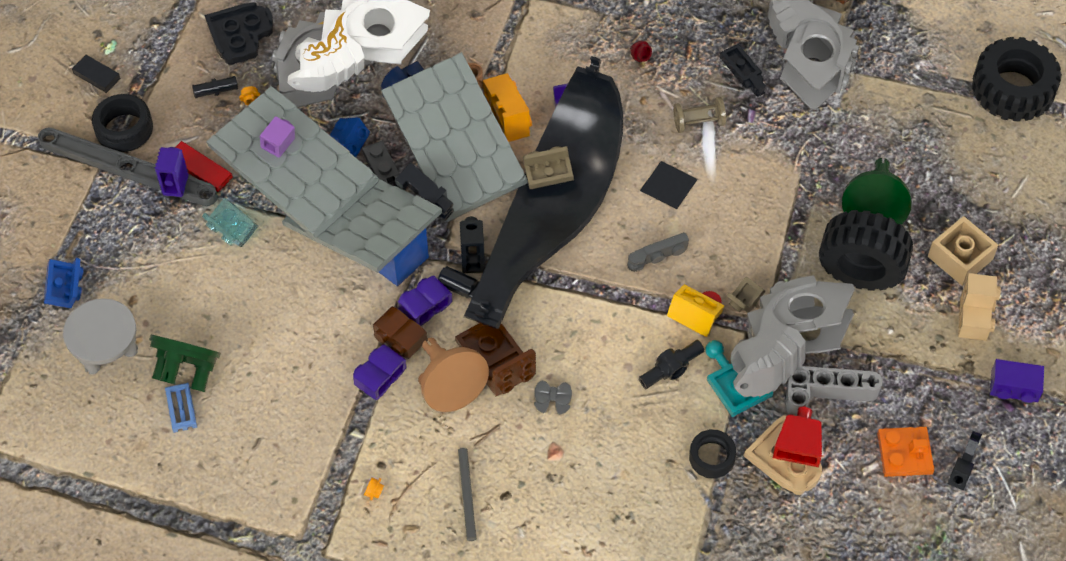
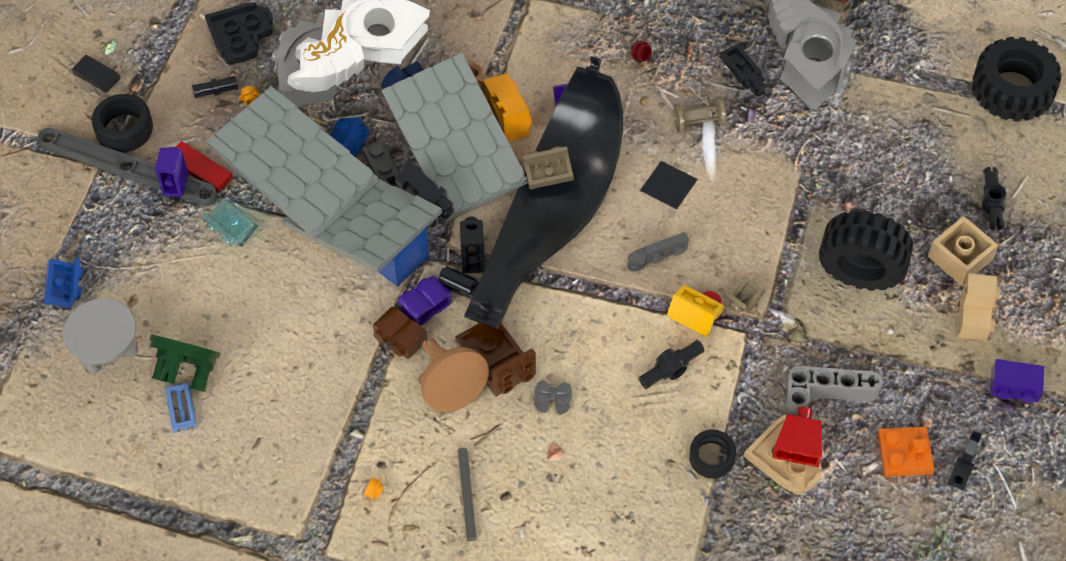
(277, 136): medium lavender brick -> none
(379, 372): dark purple brick -> none
(722, 382): teal plate -> none
(774, 332): light grey animal -> none
(878, 193): dark green piece -> none
(995, 206): none -> black pin

